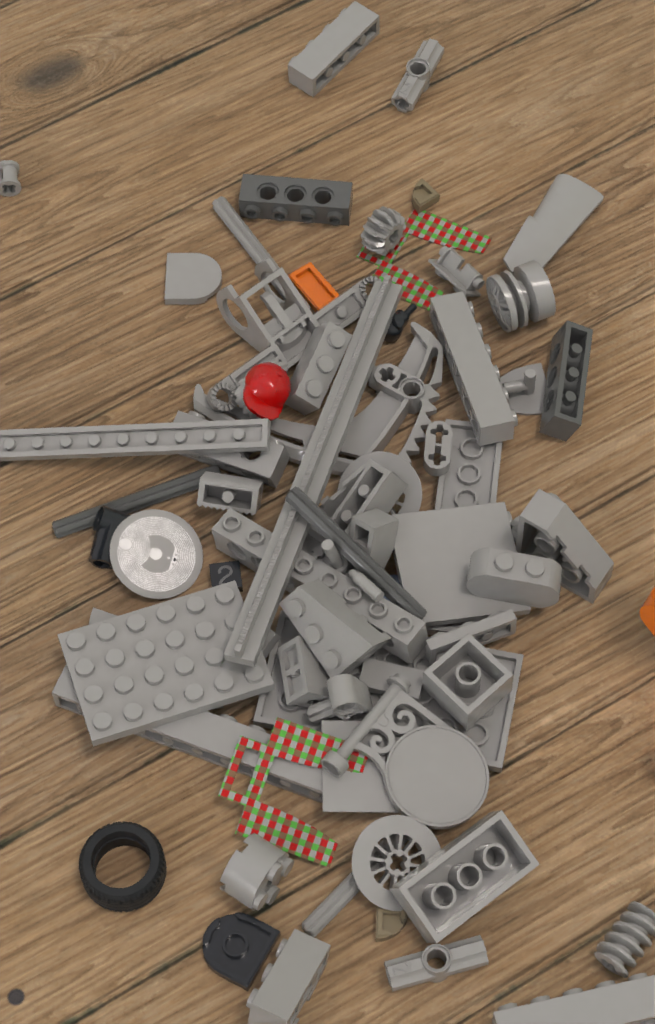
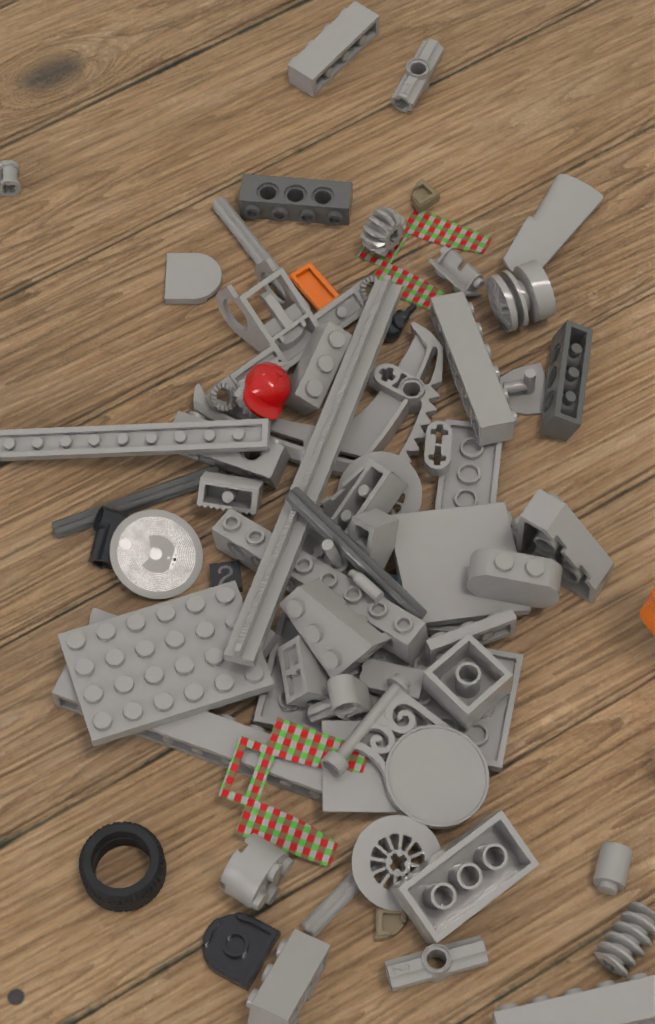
(612, 867): none -> light grey brick

